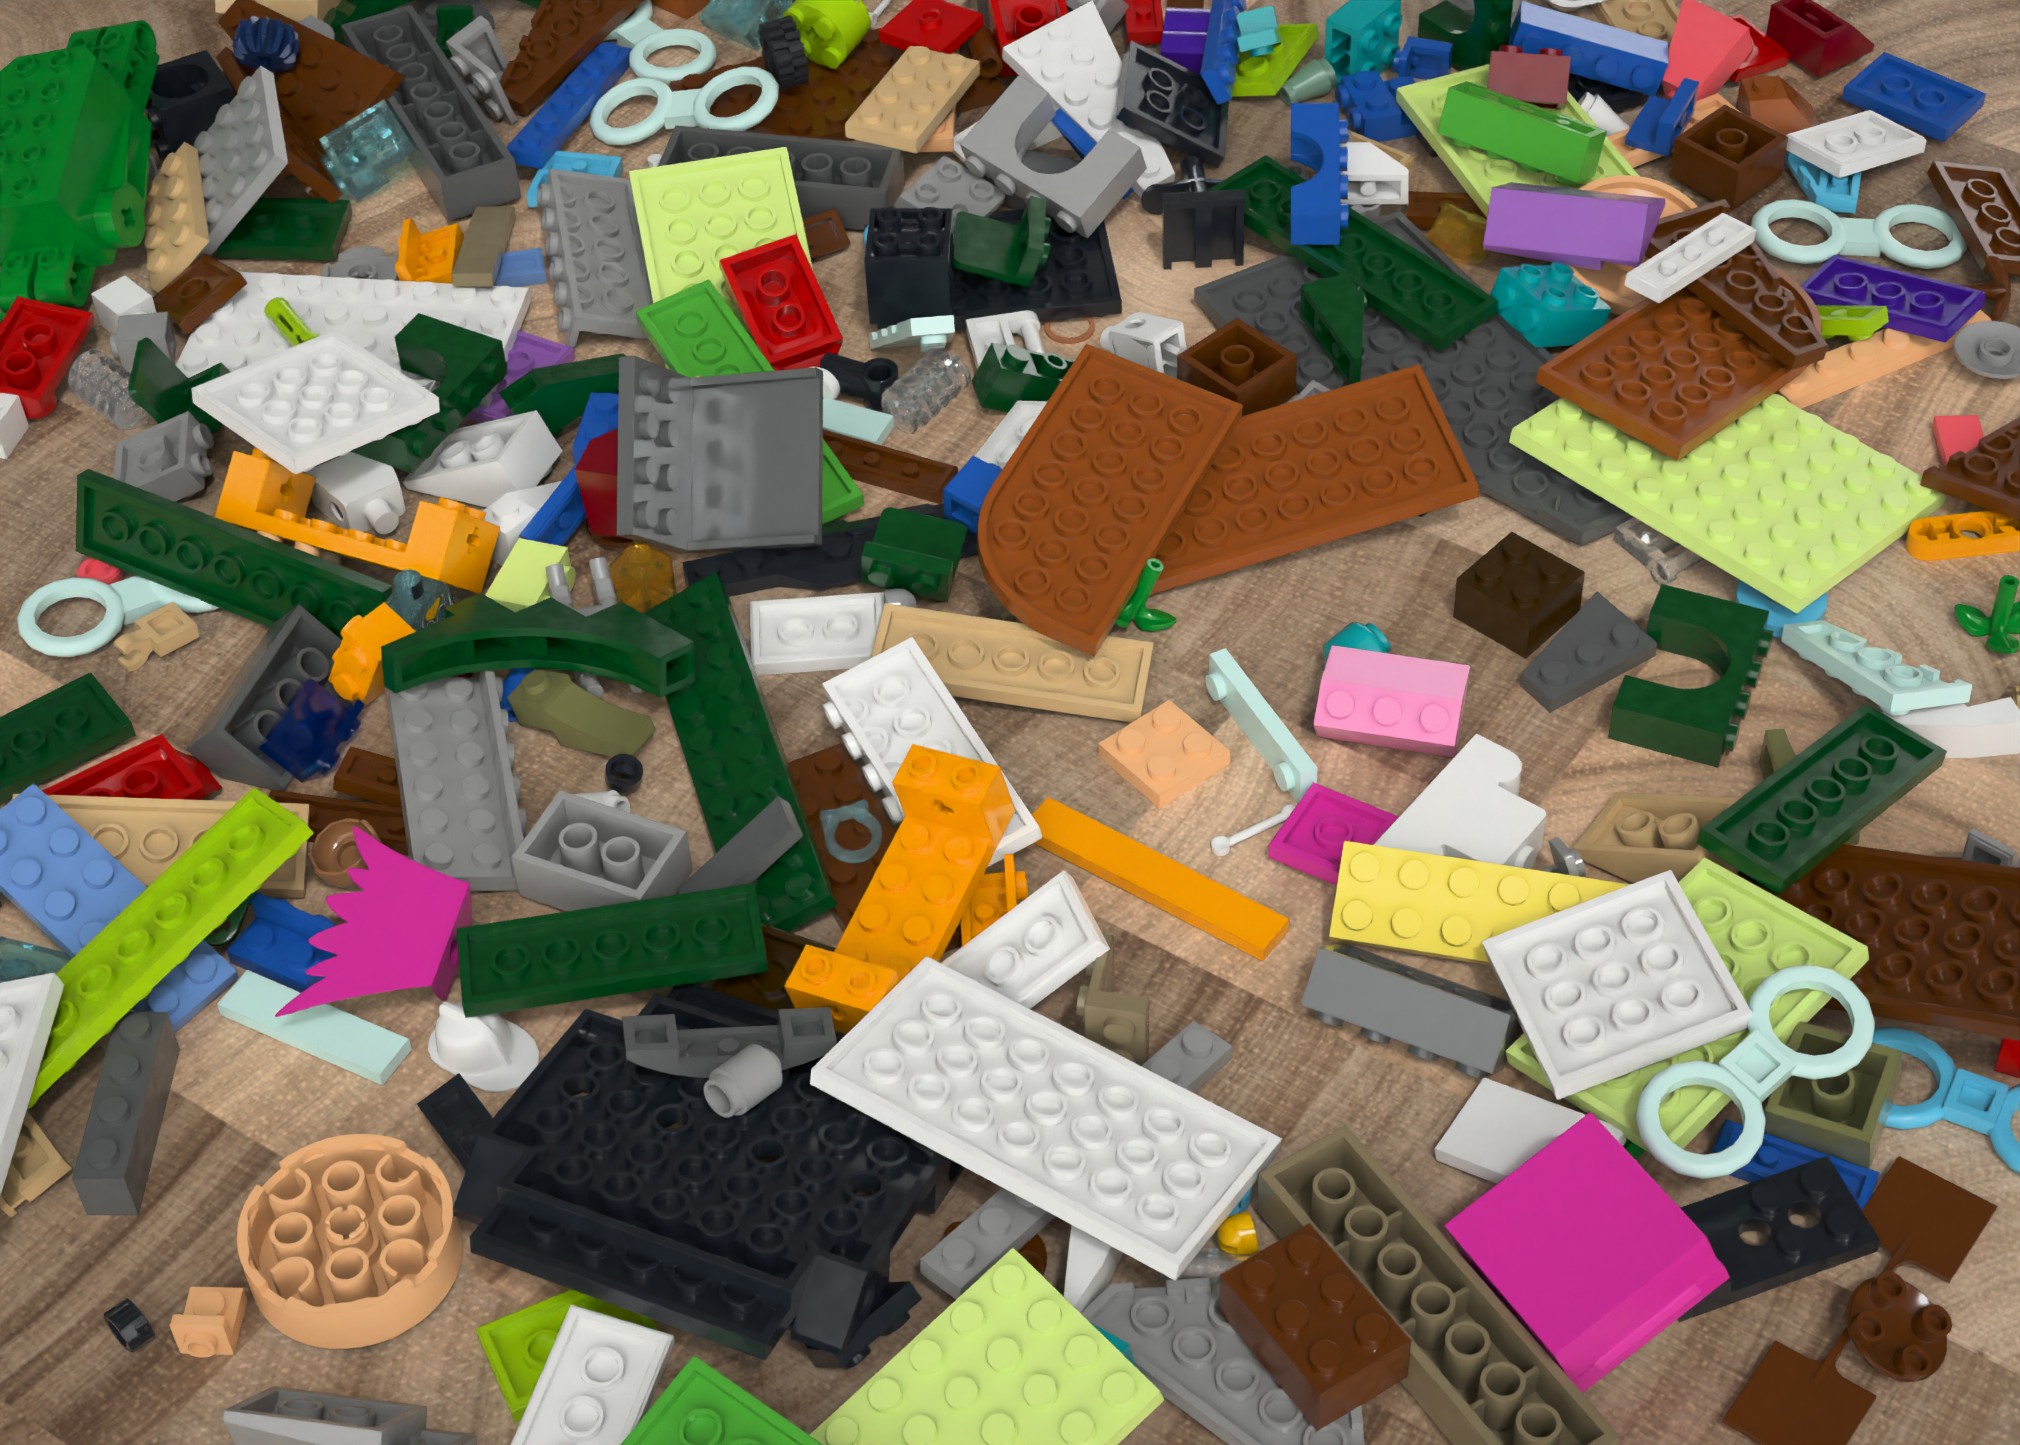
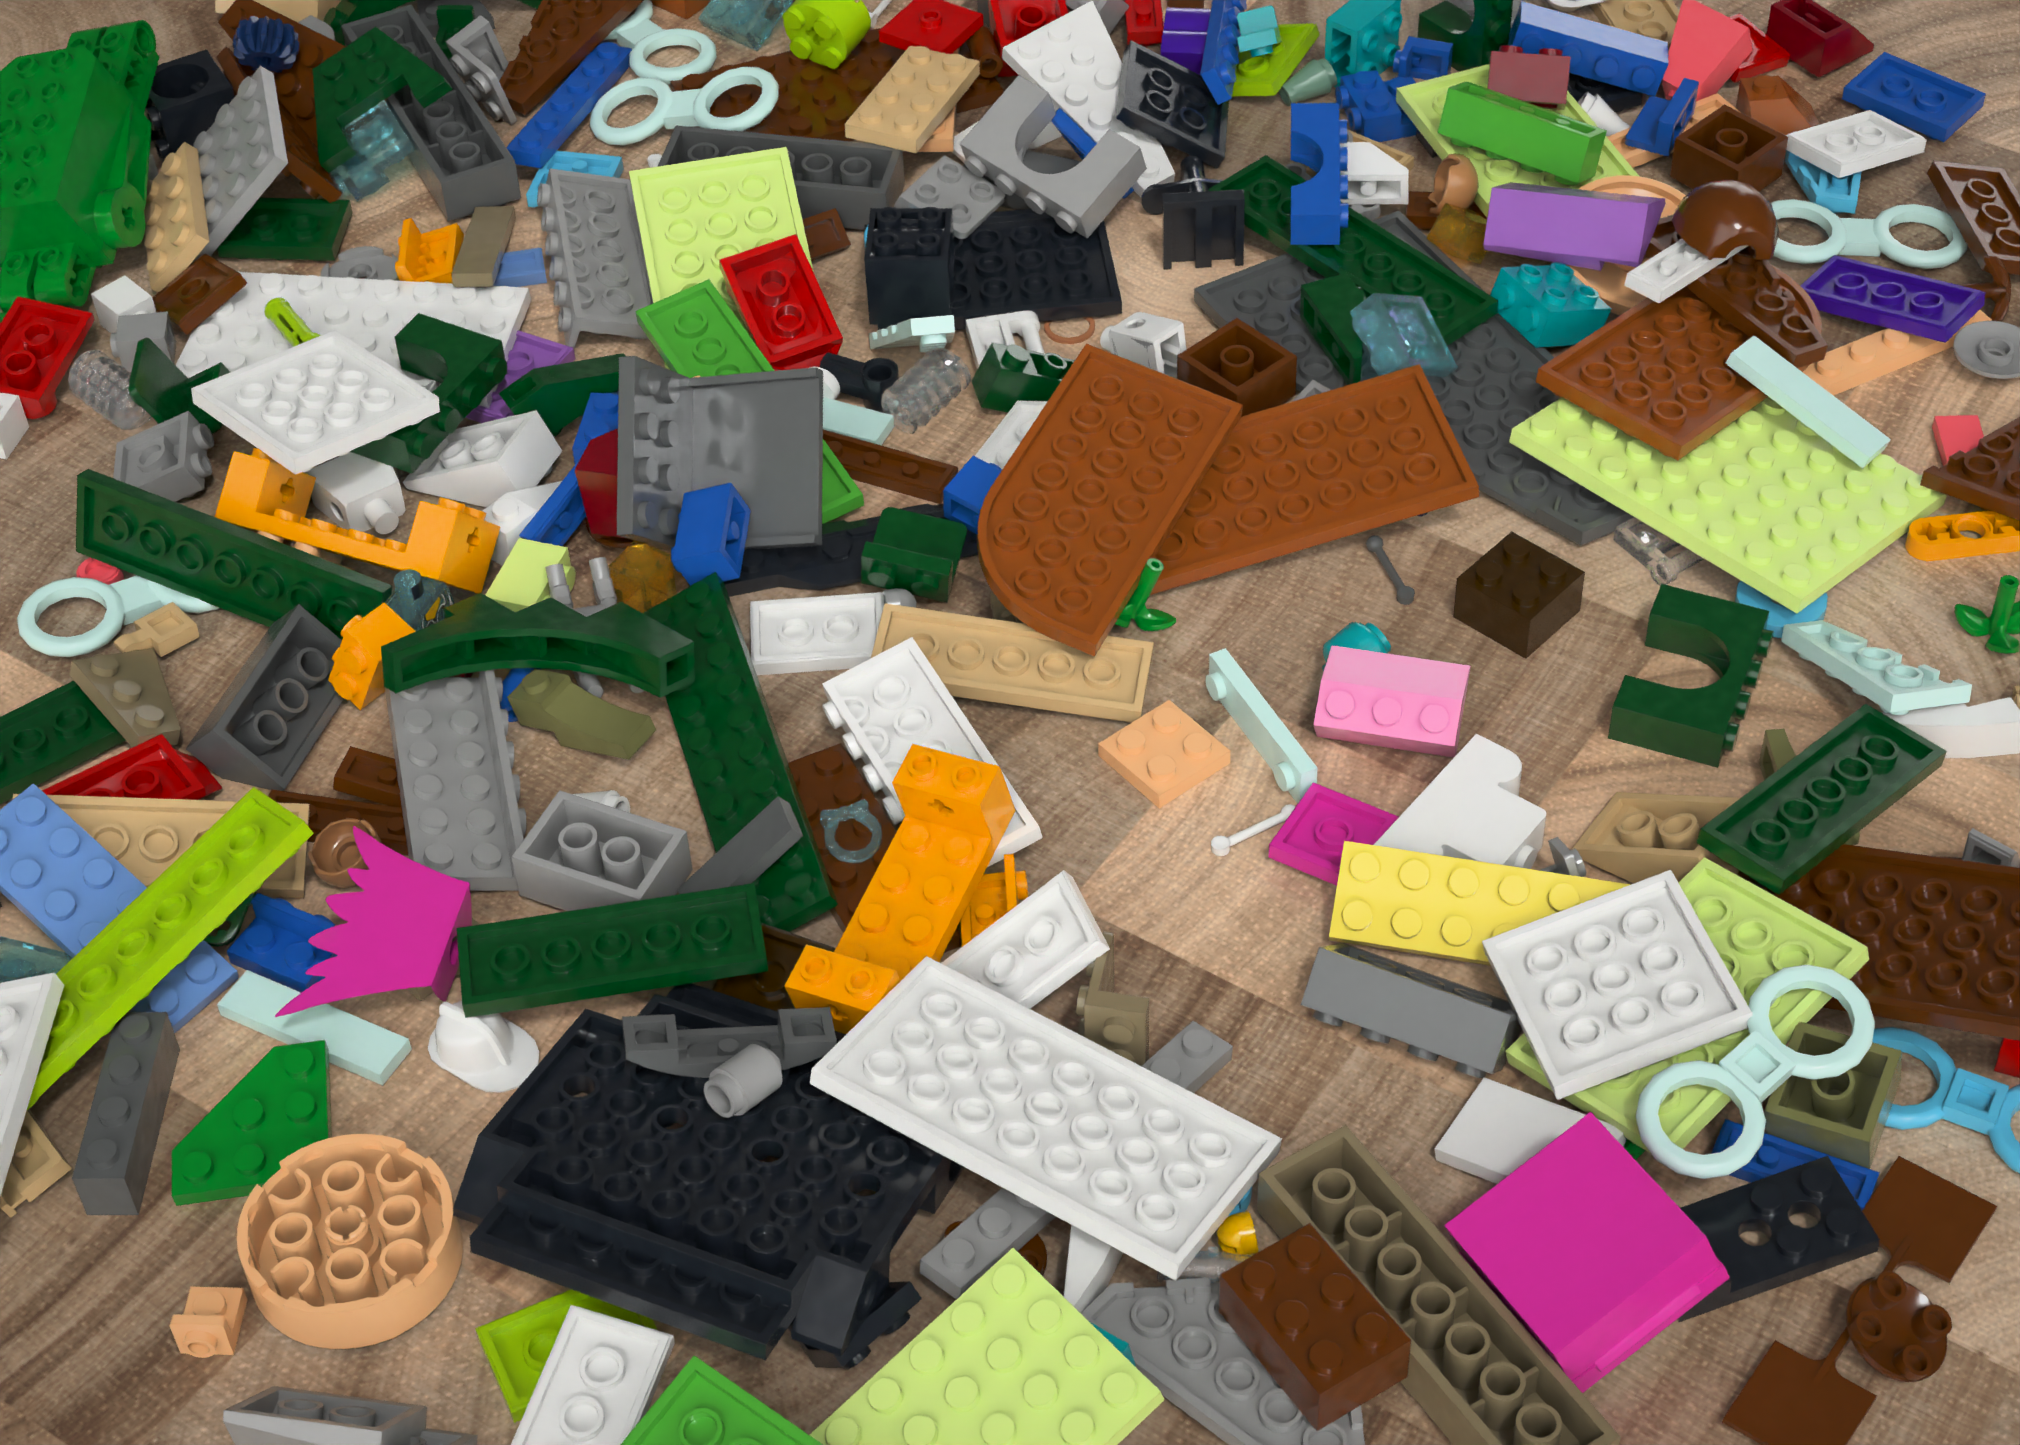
(128, 1325): black axle -> none
(129, 694): none -> dark tan wing
(256, 1125): none -> green plate
(310, 731): clear blue bracket -> none
(358, 81): none -> dark green wing
(456, 1116): black hinge -> none
(627, 771): black hinge -> none
(711, 534): none -> blue brick
(784, 52): black tyre -> none
(1003, 248): dark green bracket -> none
(1159, 880): light orange tile -> none
(1401, 335): none -> clear light blue plate
(1405, 594): none -> dark grey hinge
(1454, 183): none -> medium nougat hair
(1586, 654): dark grey wing -> none
(1727, 216): none -> reddish brown cylinder
(1808, 401): none -> light aqua tile
(1853, 321): lime plate -> none

